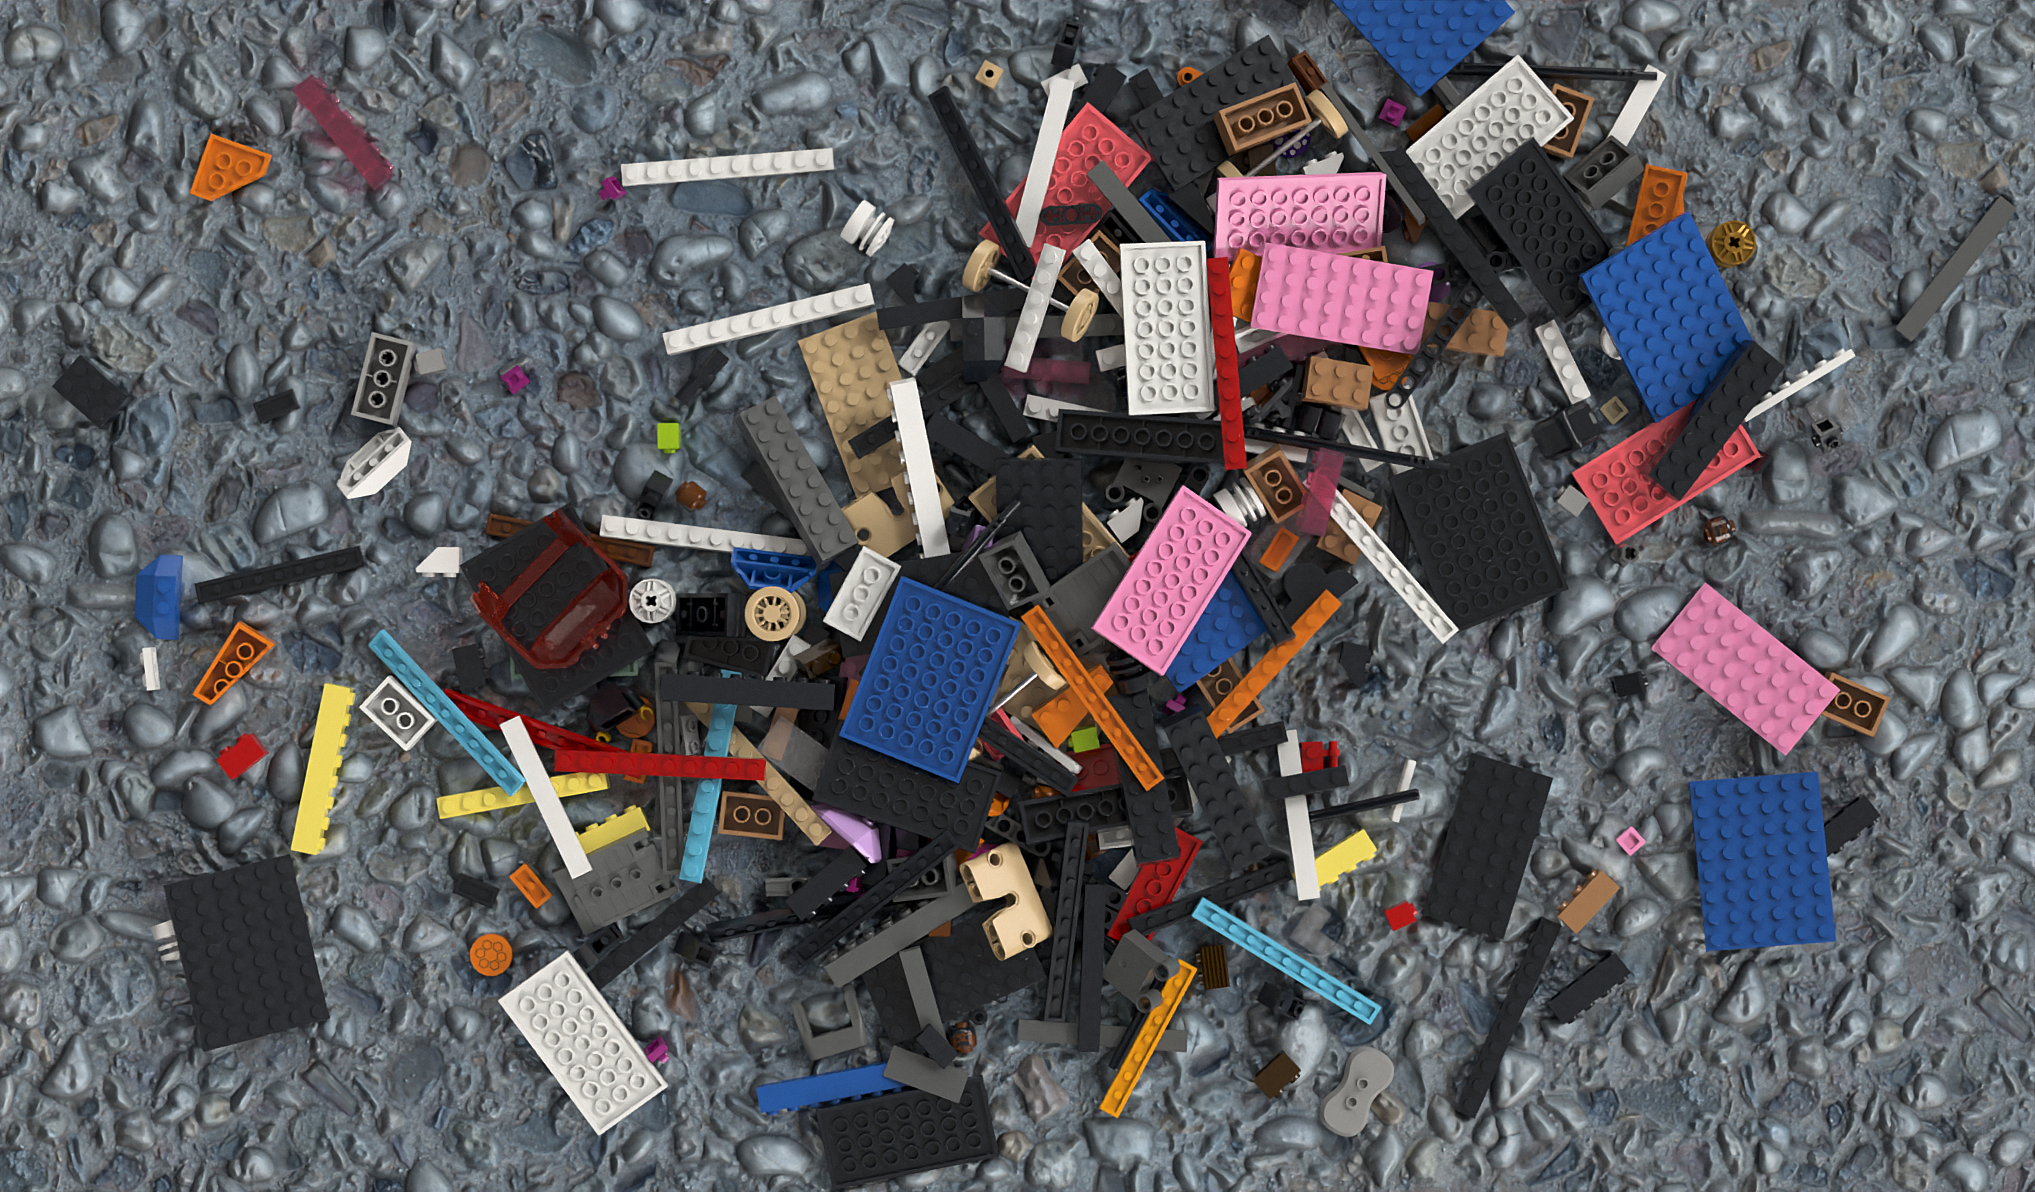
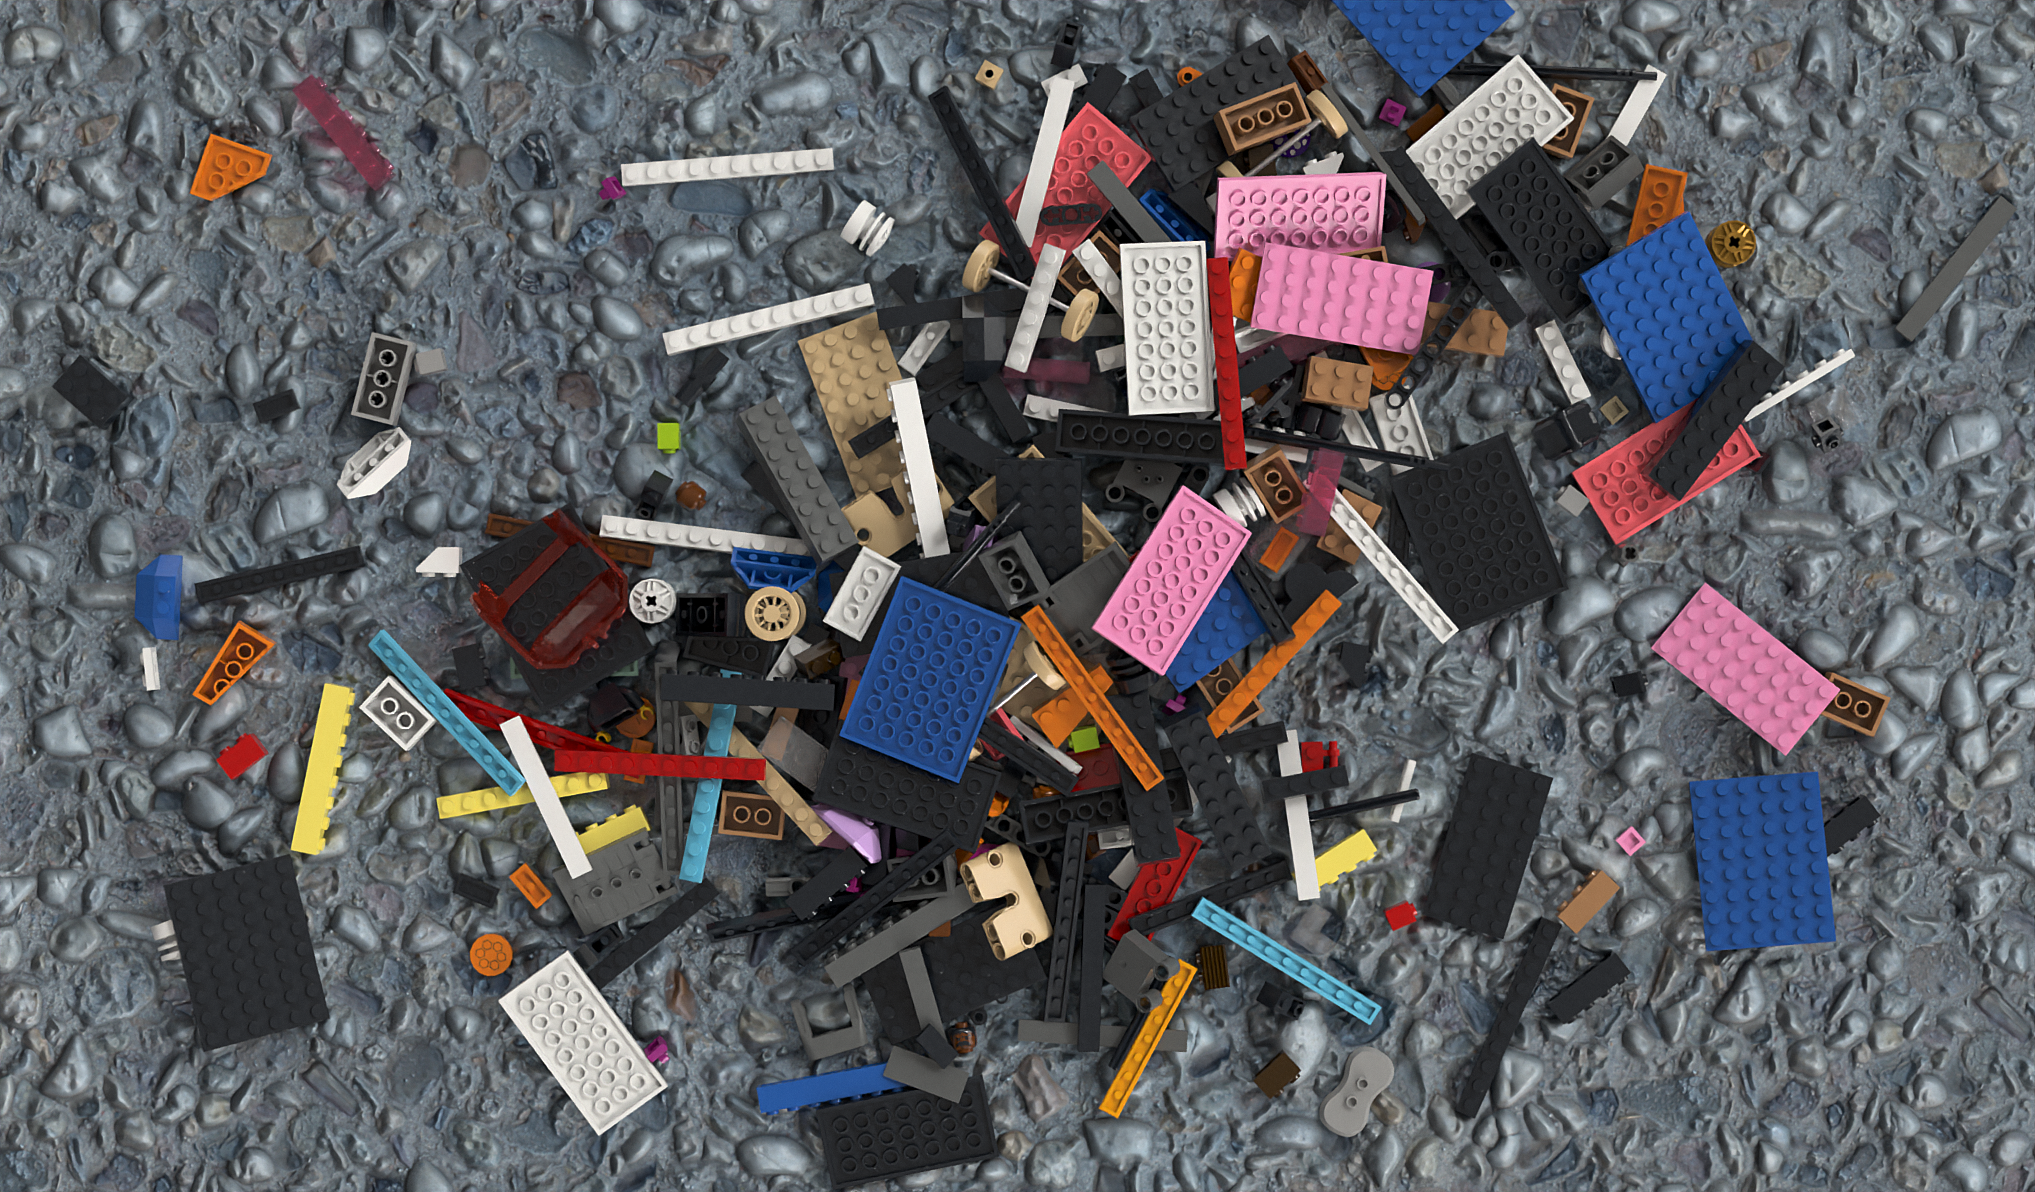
(515, 379): magenta tile -> none
(696, 949): black slope -> none
(1127, 522): white slope -> none
(1718, 530): reddish brown head -> none

